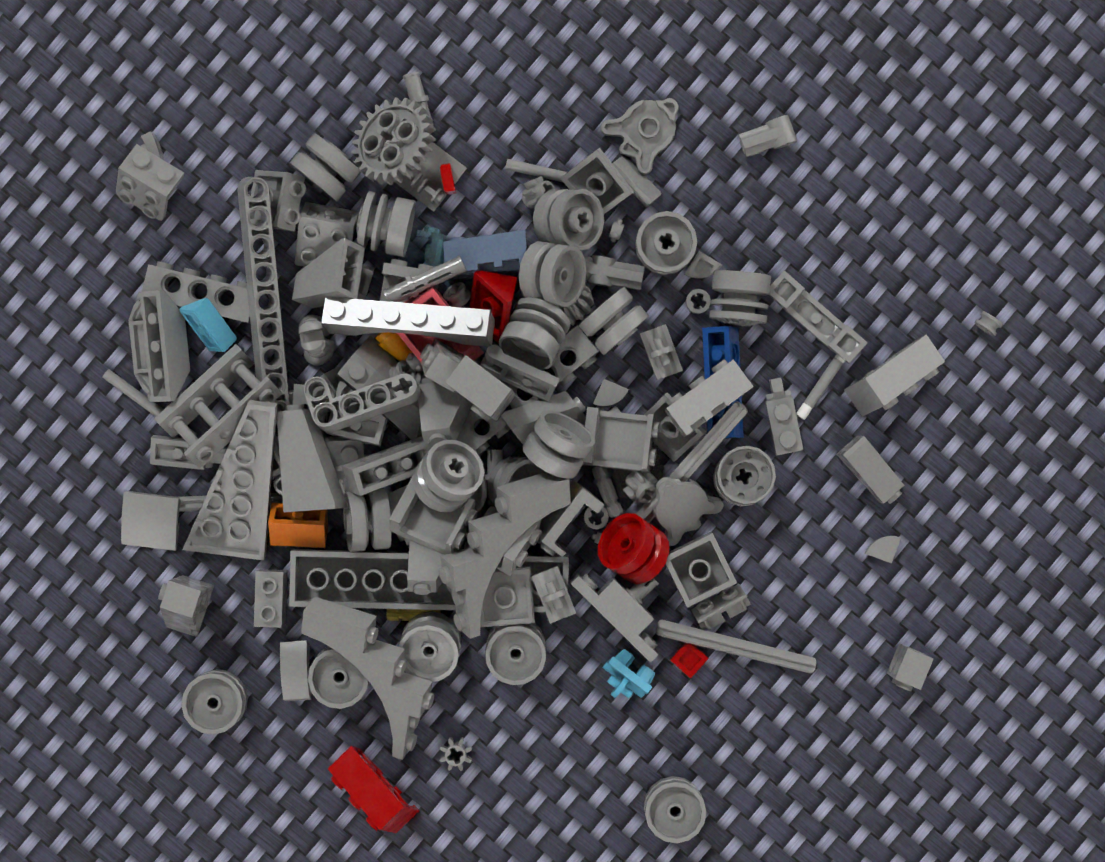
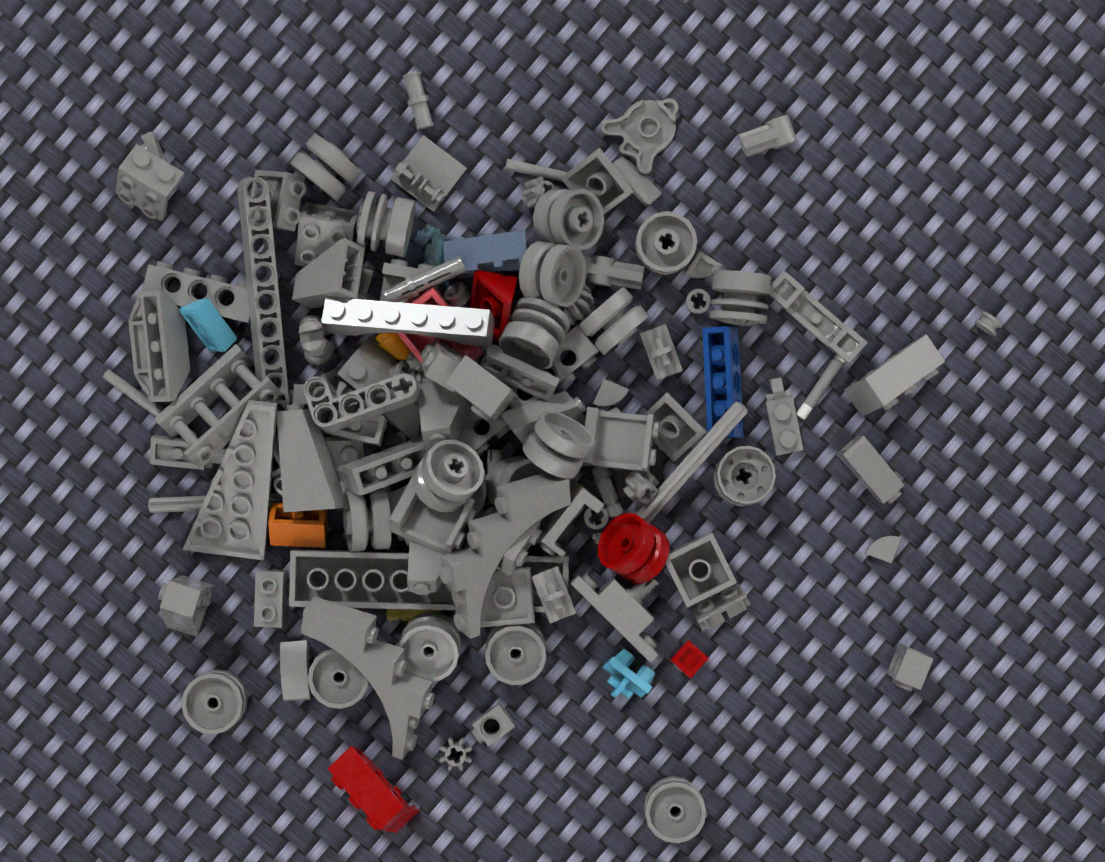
(150, 520): light grey slope -> none
(393, 141): light grey gear -> none
(447, 179): red tile -> none
(498, 713): none -> light grey brick
(616, 230): light grey piece -> none
(681, 506): light grey tile -> none
(707, 397): light grey wedge -> none
(735, 646): light grey axle -> none

